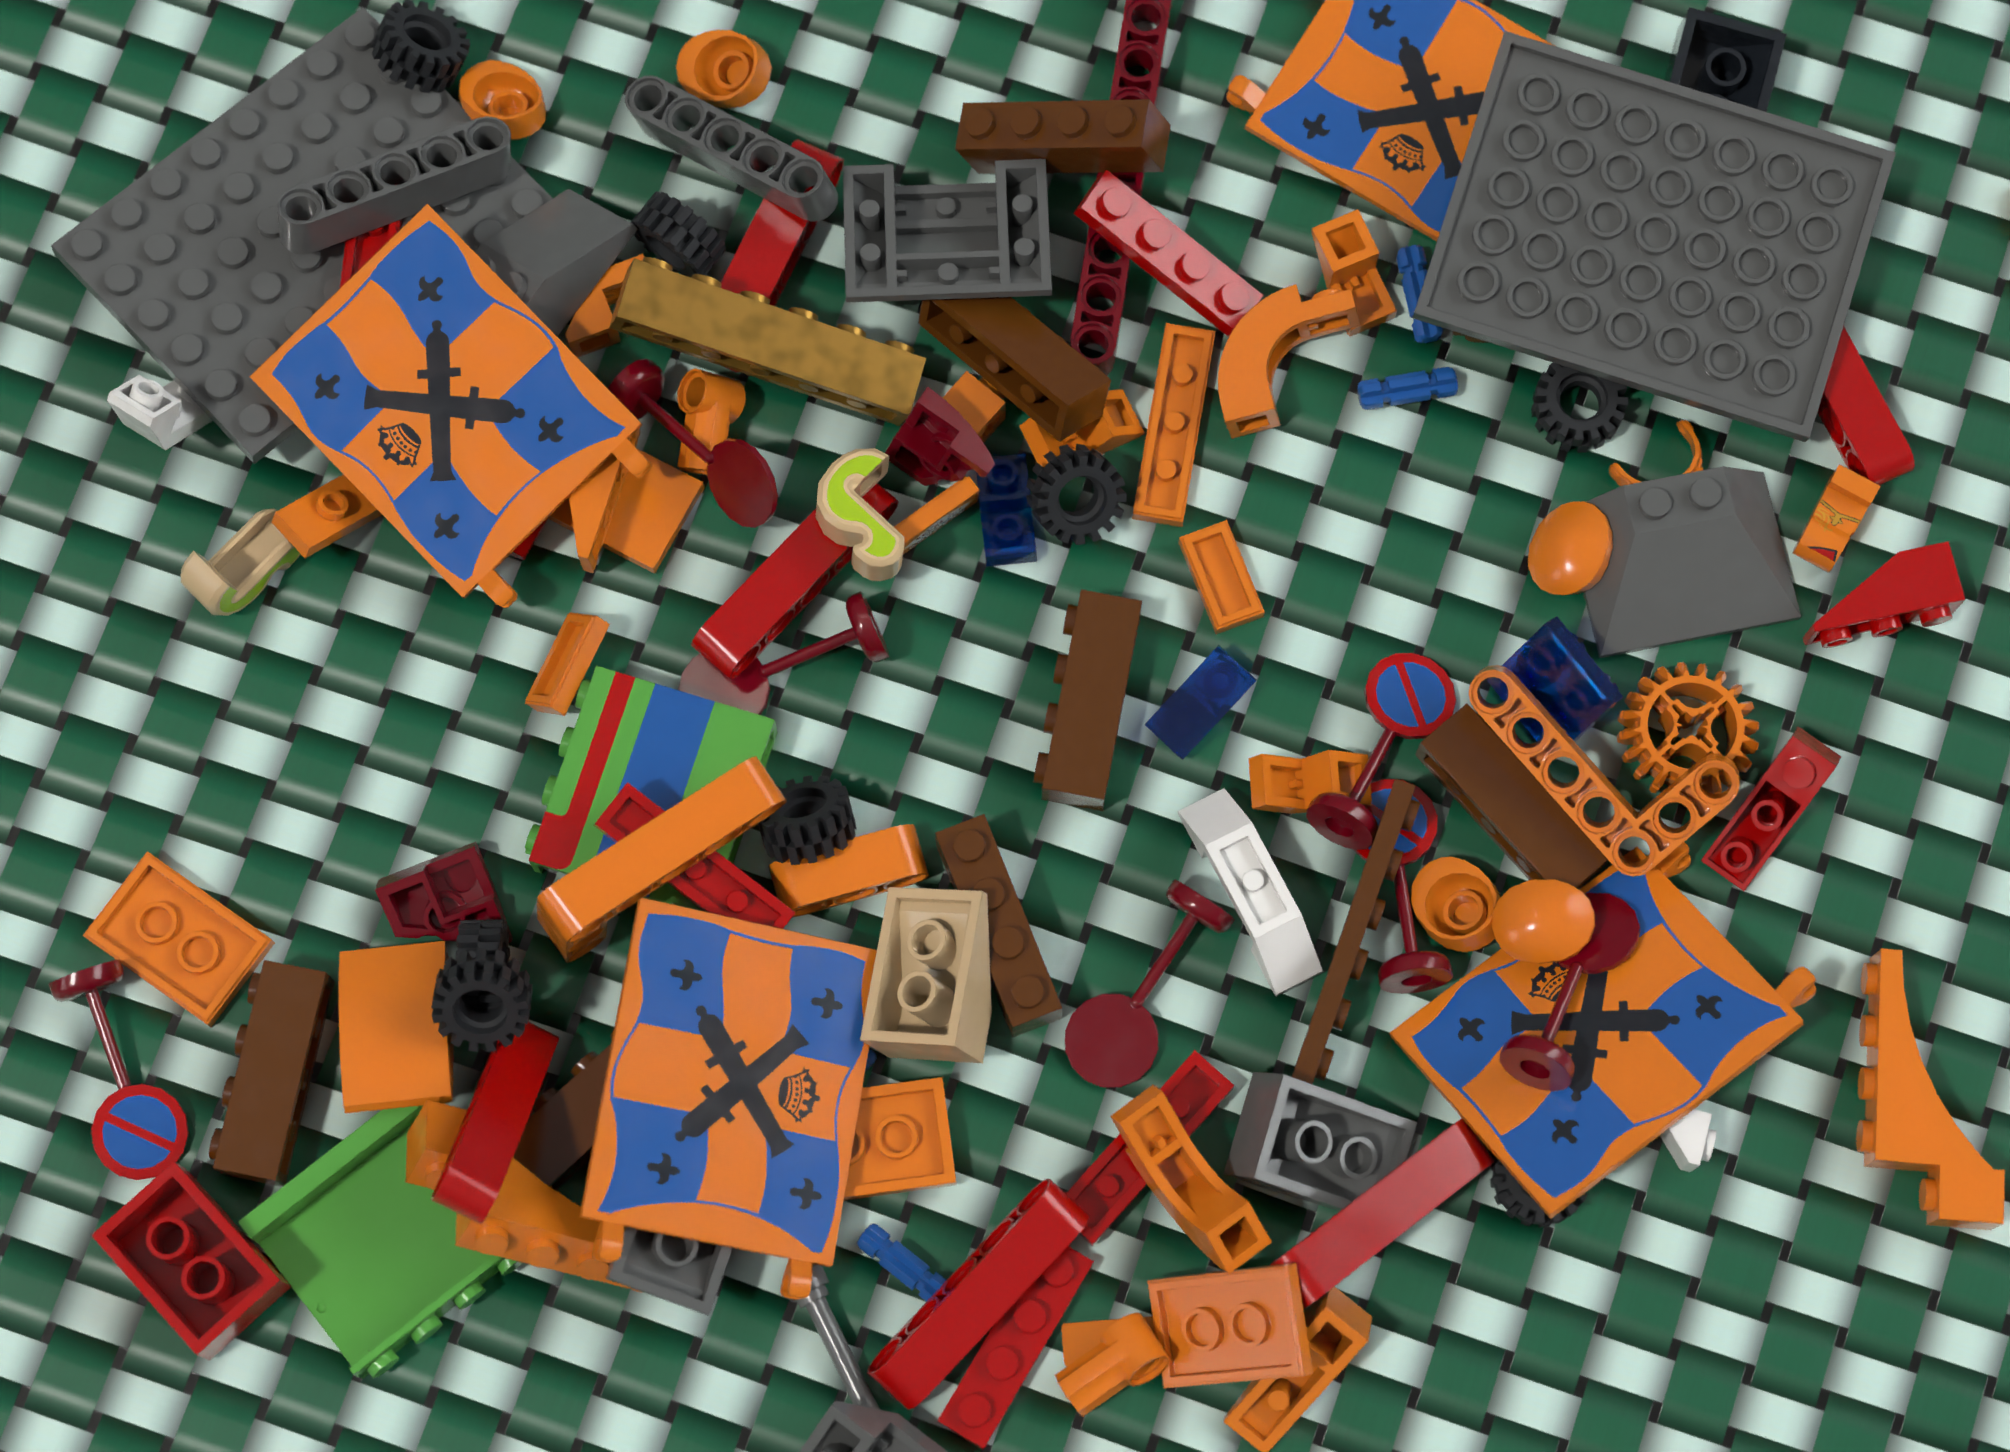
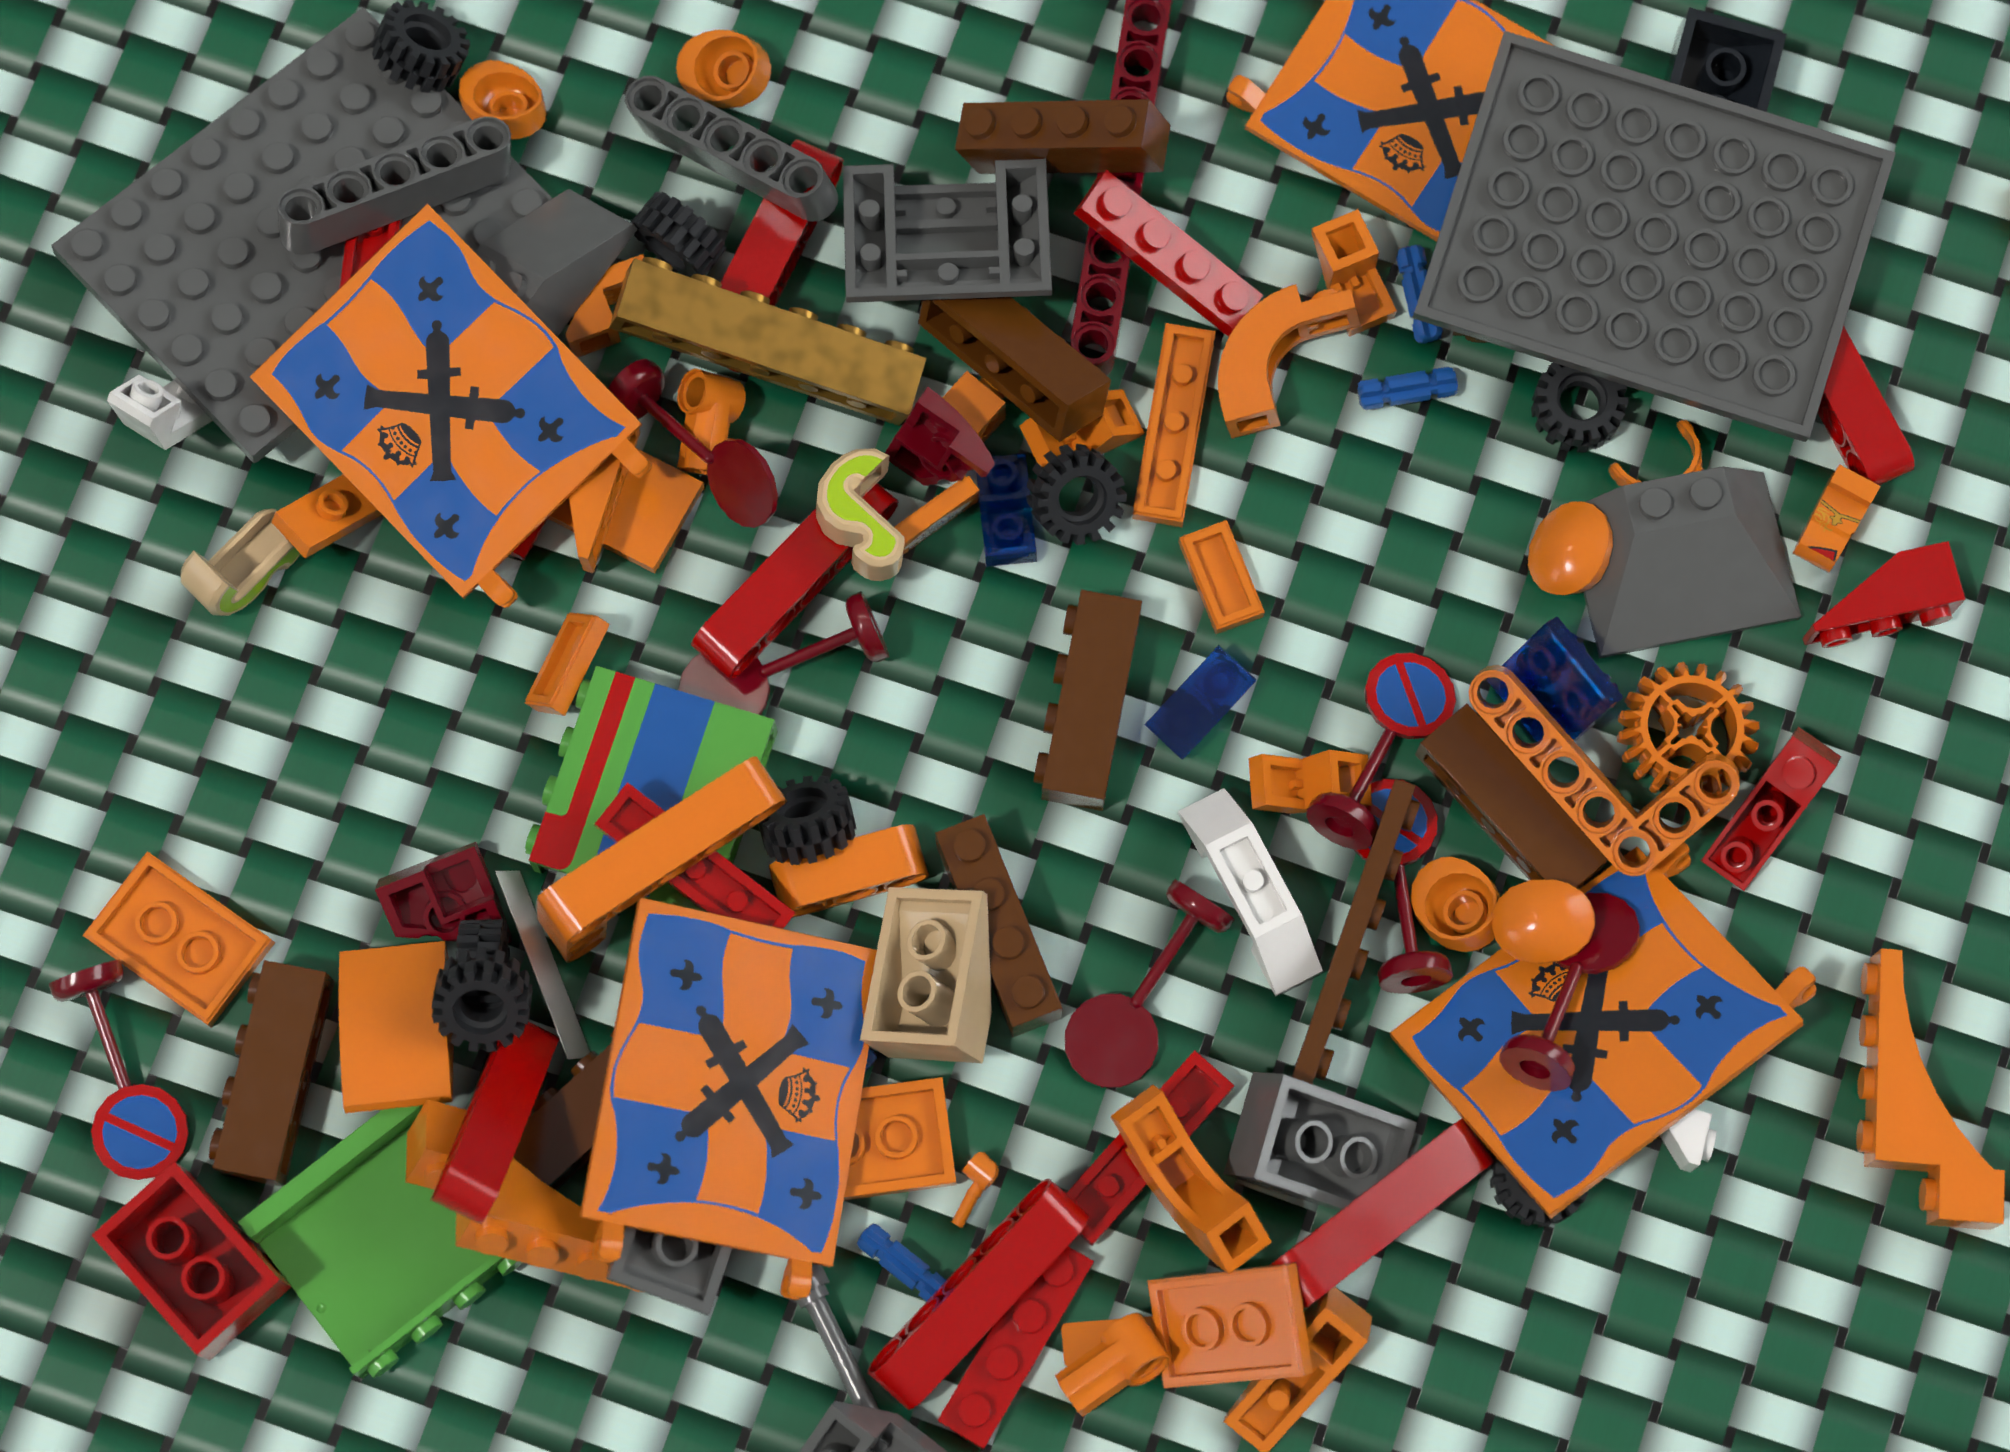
(543, 964): none -> white sticker
(983, 1173): none -> orange hand

